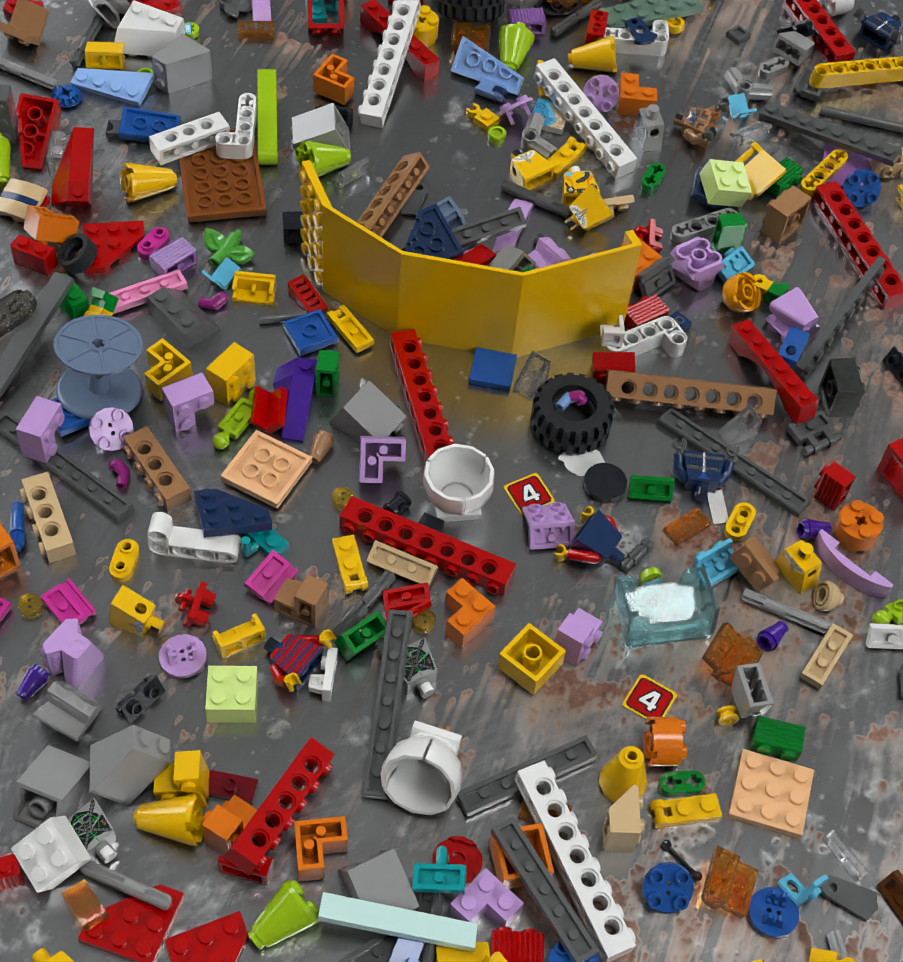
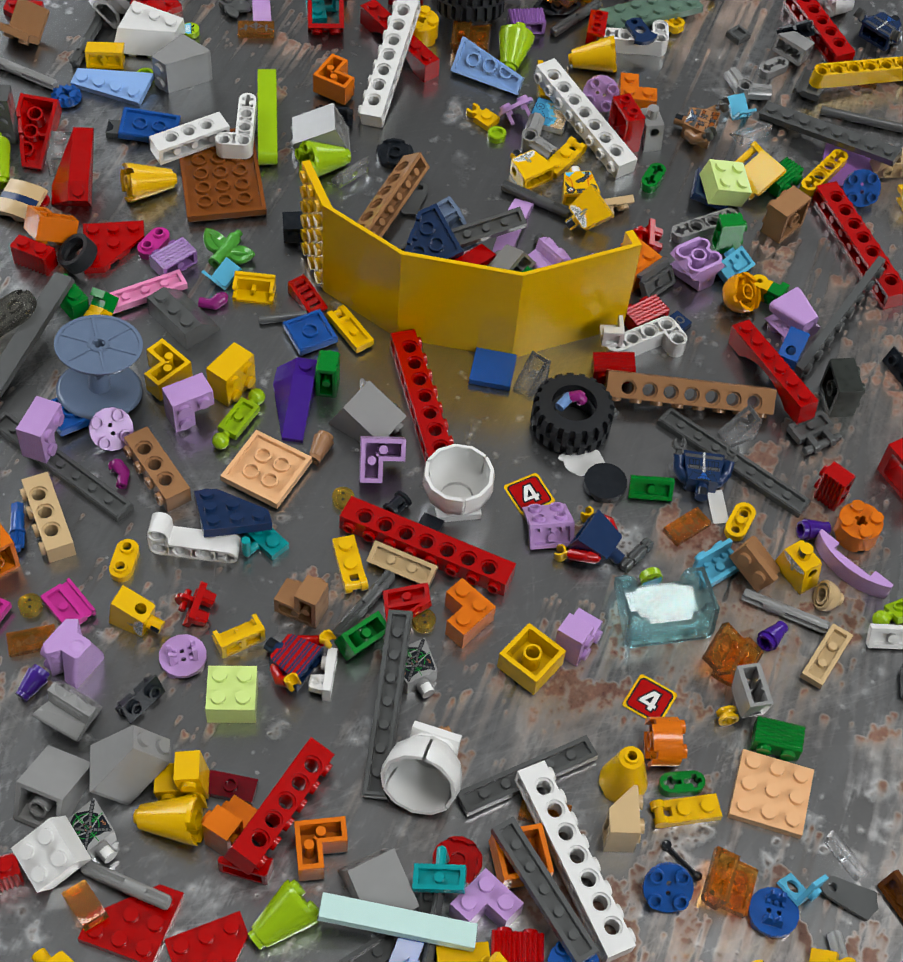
(28, 640): none -> clear orange tile
(269, 409): red panel -> none
(270, 576): dark pink plate -> none
(391, 152): none -> black tile
(491, 90): medium blue piece -> none
(625, 110): none -> red window

